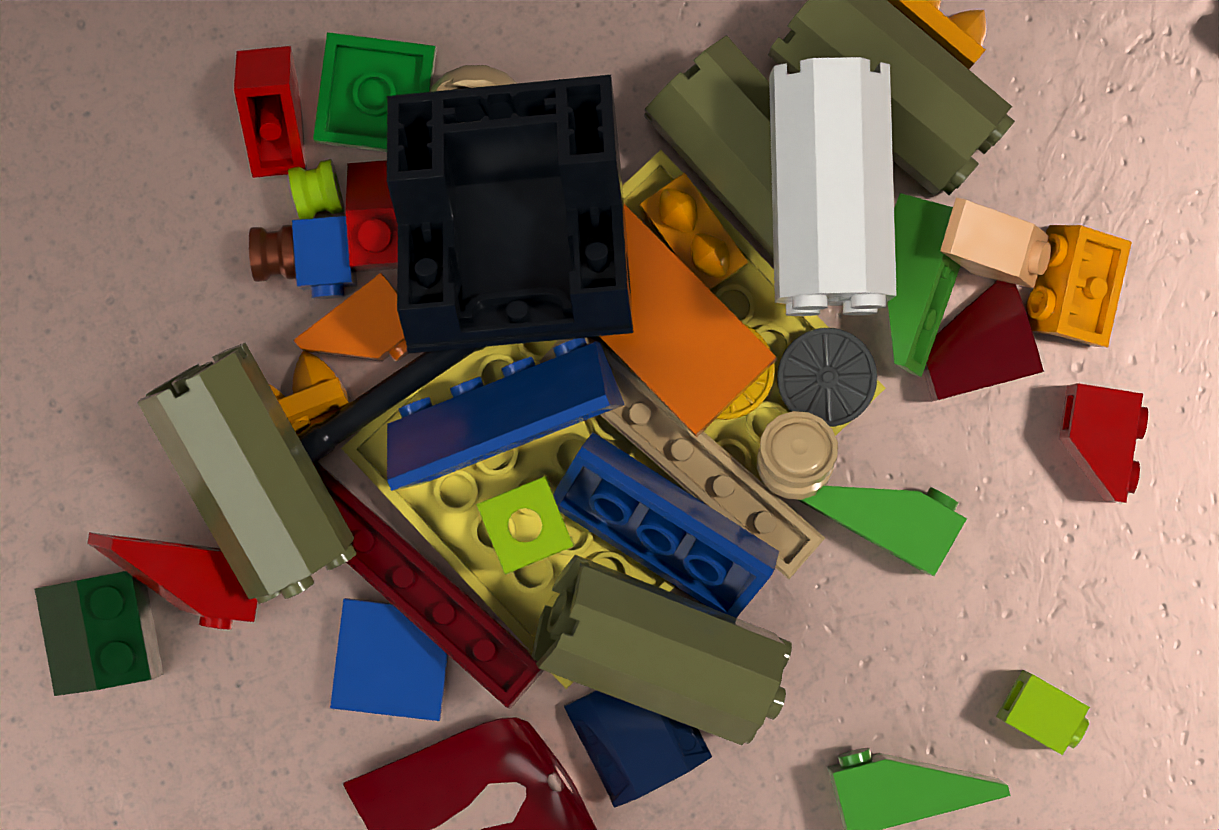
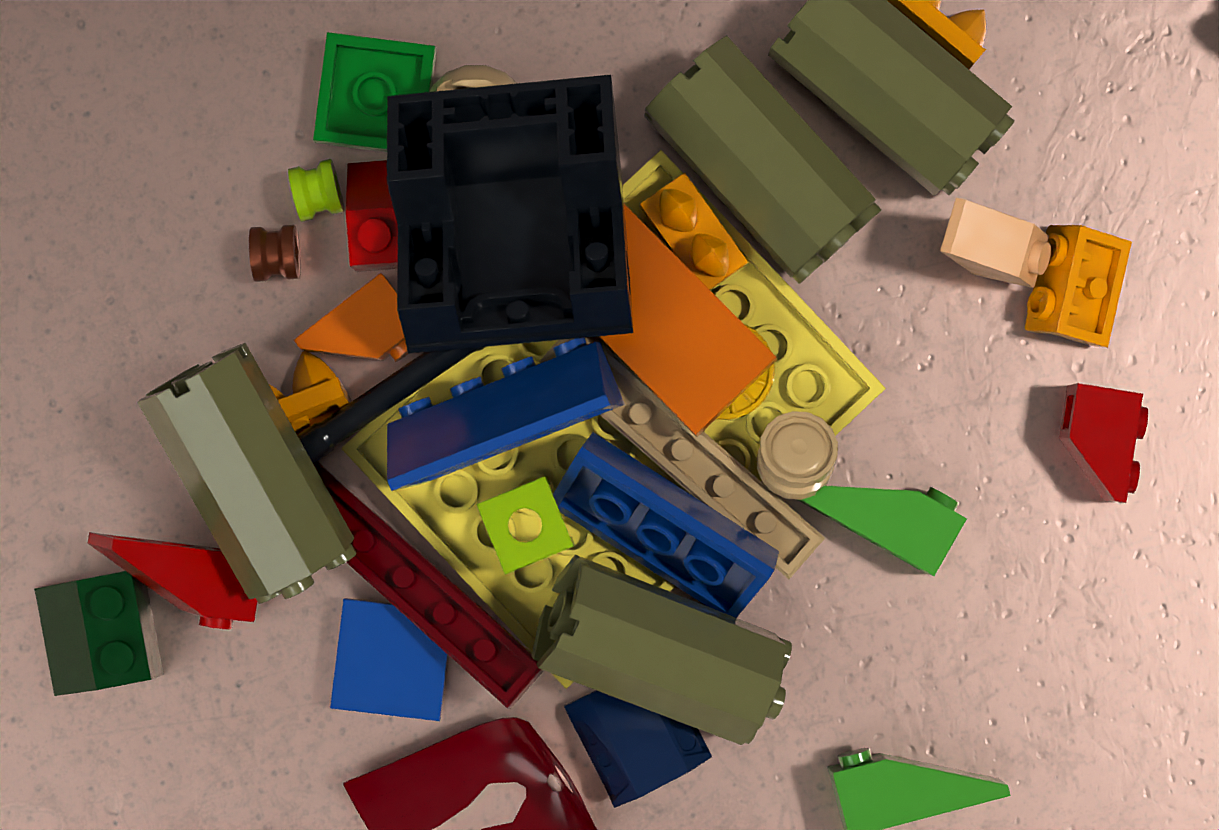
(270, 110): red slope -> none
(322, 256): blue brick -> none
(827, 375): dark grey wheel -> none
(832, 186): white brick -> none
(922, 280): bright green slope -> none
(983, 345): dark red slope -> none
(1045, 713): lime brick -> none

